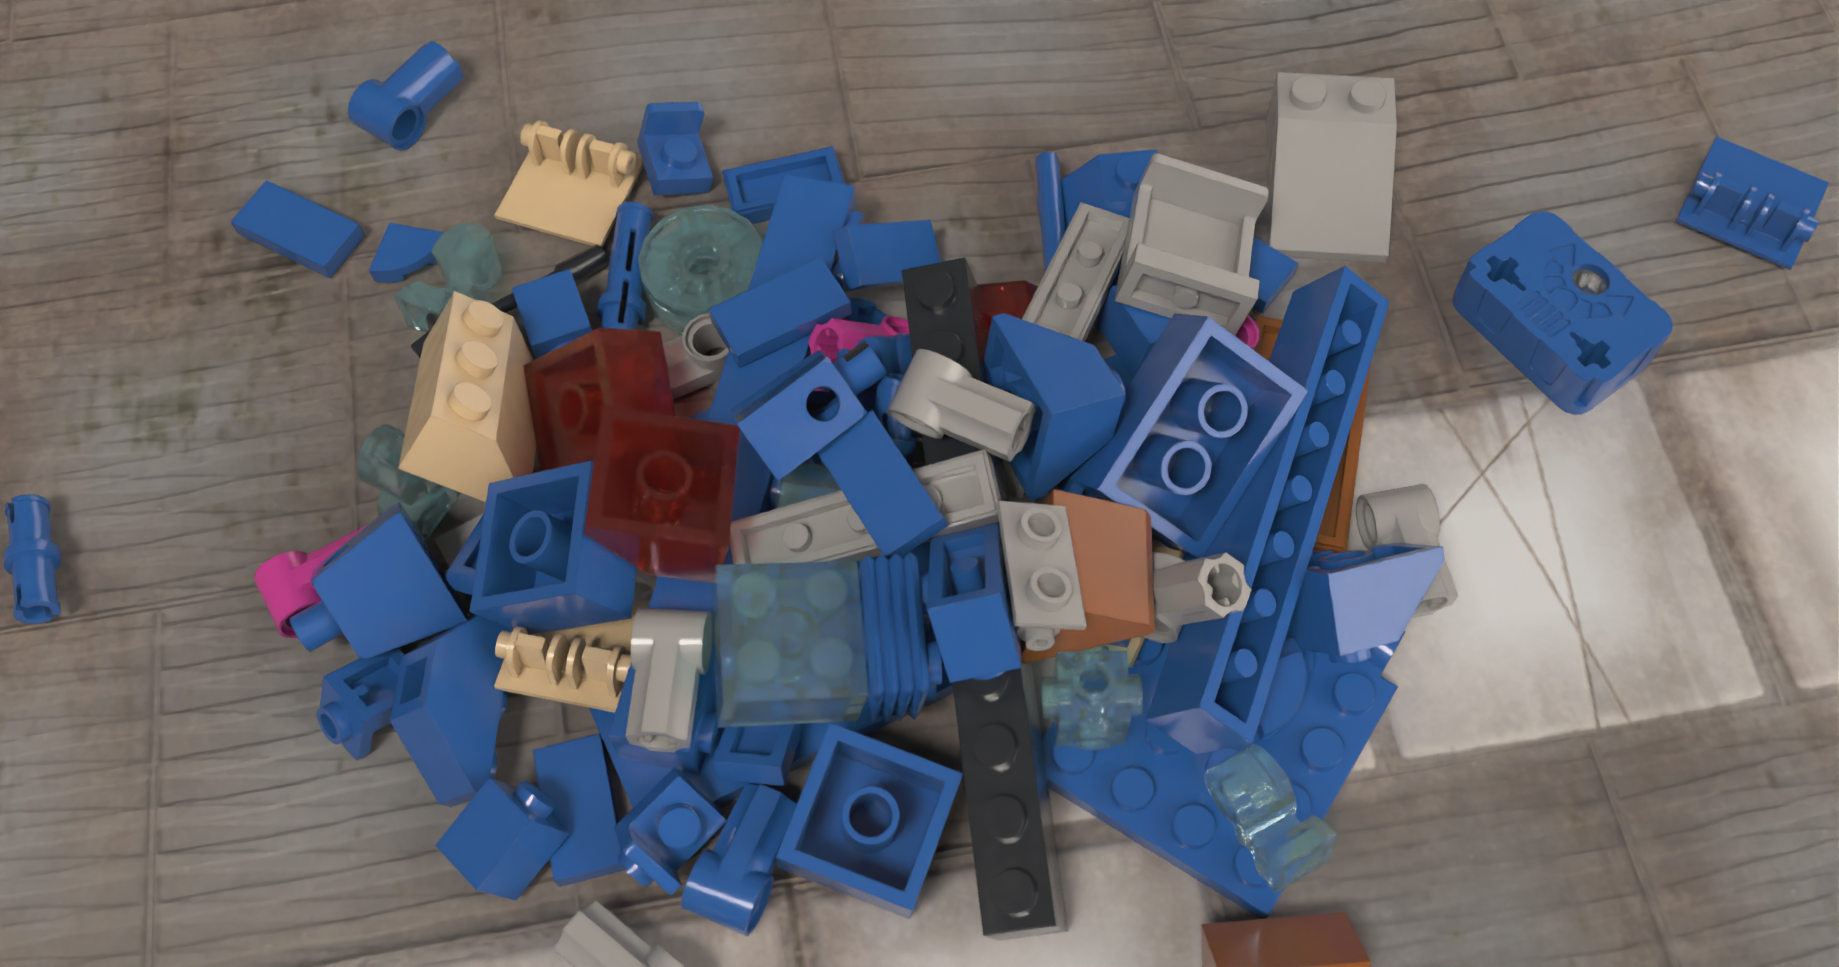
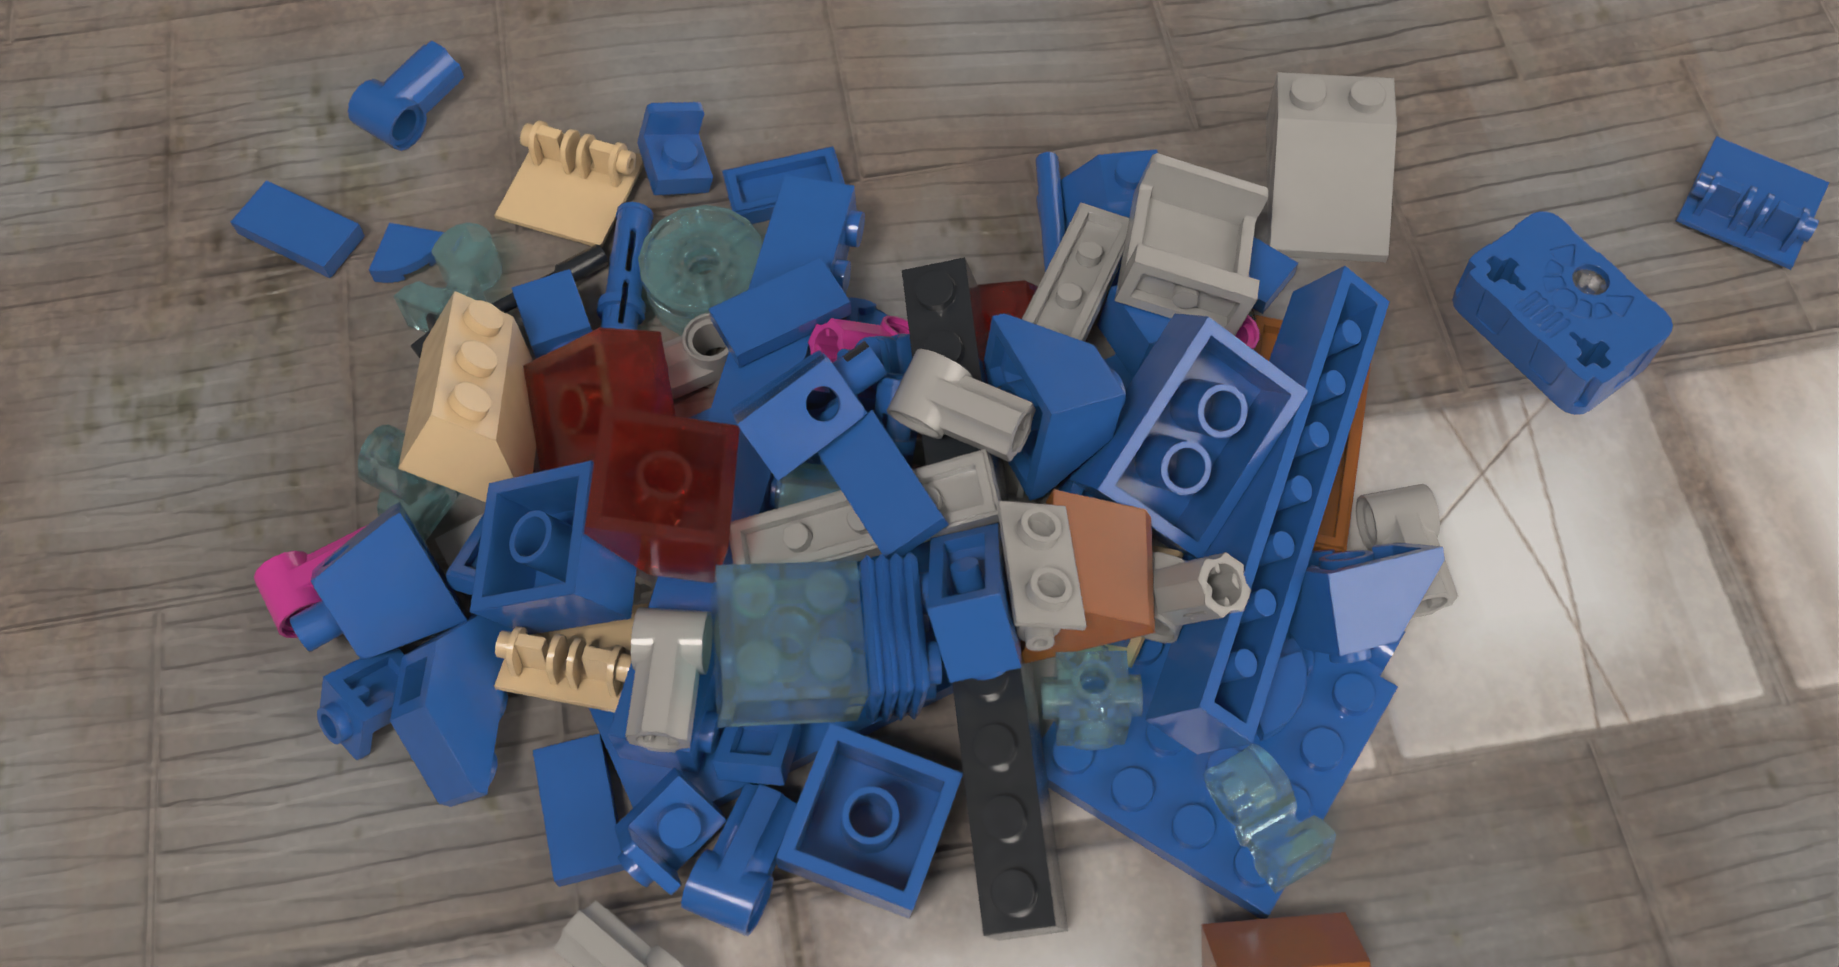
(32, 559): blue pin -> none
(503, 838): blue brick -> none
(879, 252): blue tile -> none

